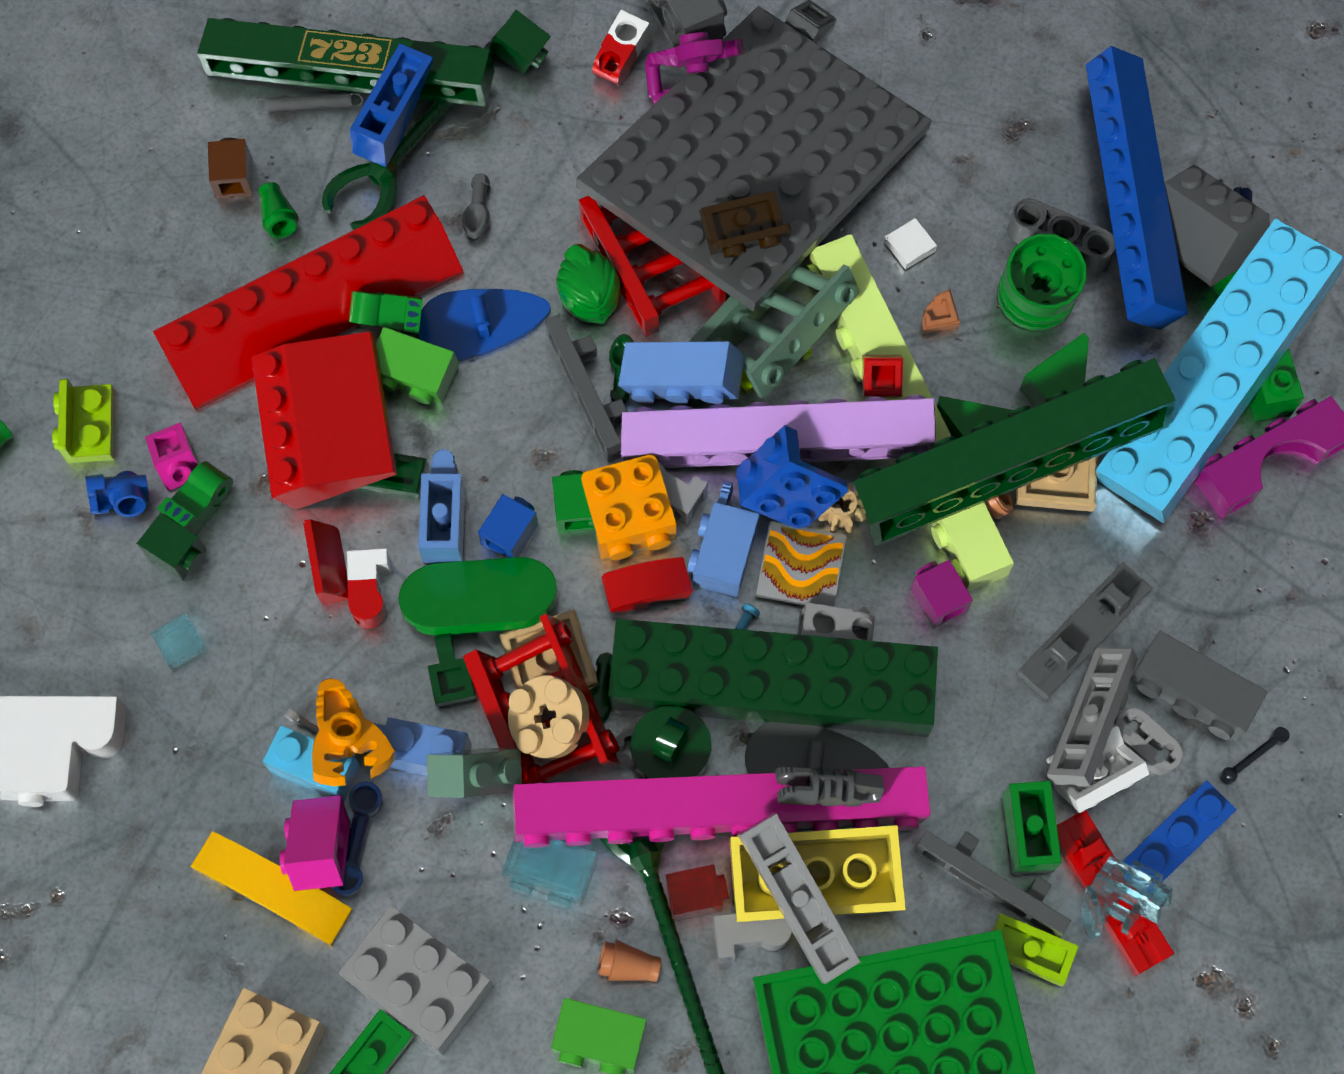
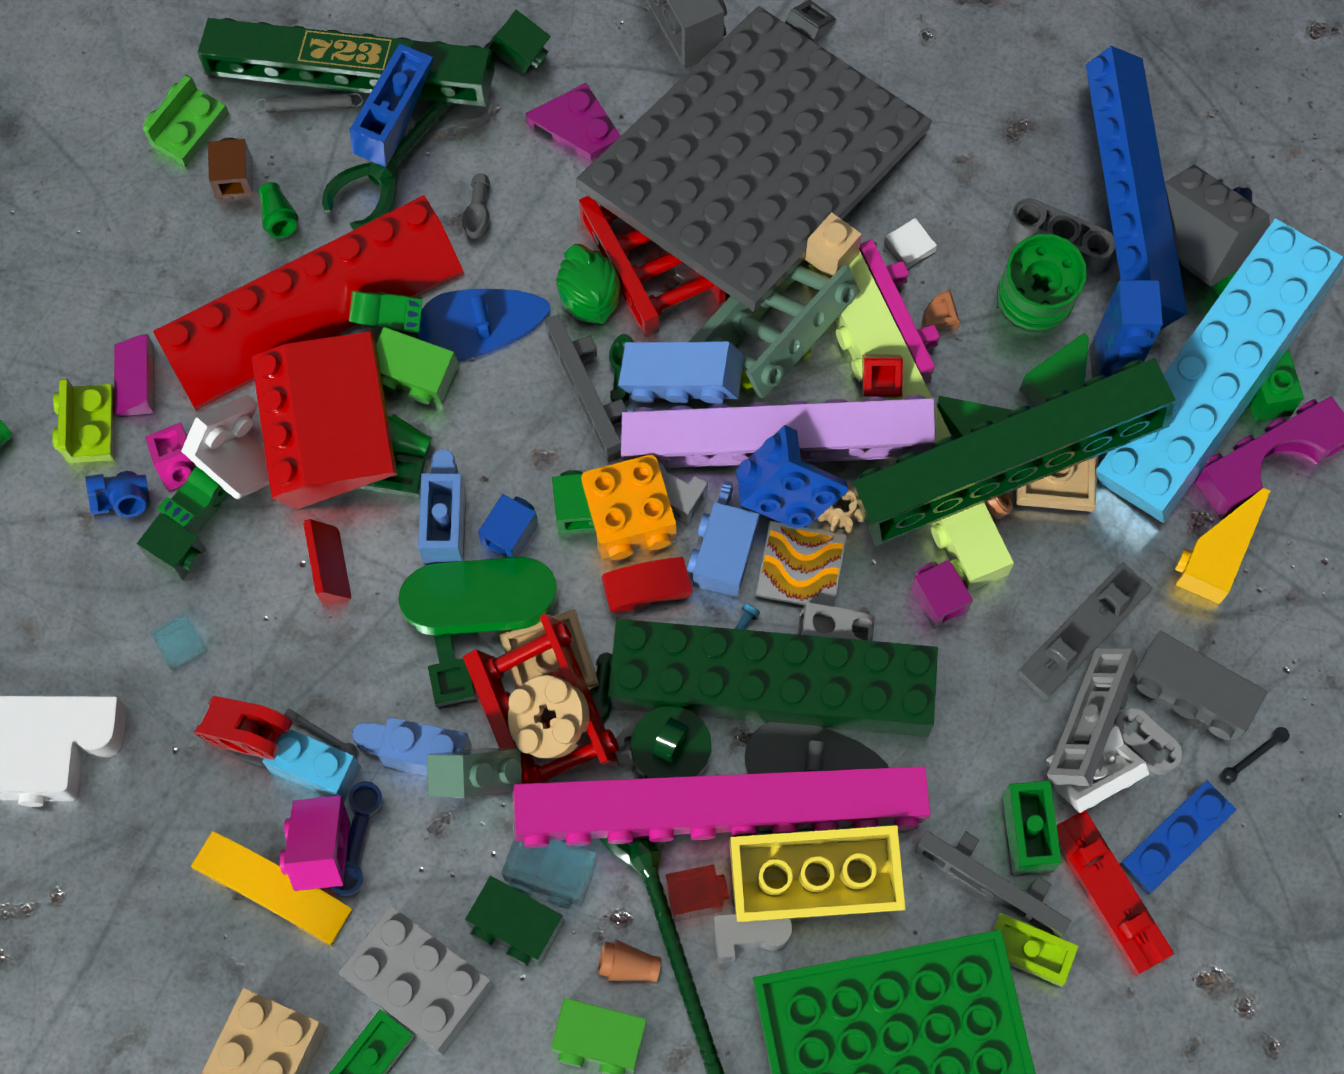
(134, 376): none -> magenta slope
(183, 121): none -> bright green bracket
(224, 449): none -> white bracket
(243, 727): none -> red piece
(343, 734): light orange animal -> none
(364, 585): leg -> none
(407, 438): none -> green cone
(514, 921): none -> dark green piece
(576, 122): none -> magenta wing
(621, 48): leg -> none
(693, 53): magenta animal -> none
(743, 223): dark brown bracket -> none
(799, 898): light grey hinge -> none
(828, 787): dark grey hinge -> none
(833, 245): none -> tan brick
(887, 280): none -> dark pink hinge
(1126, 884): clear light blue piece -> none
(1127, 326): none -> blue brick
(1217, 555): none -> yellow slope

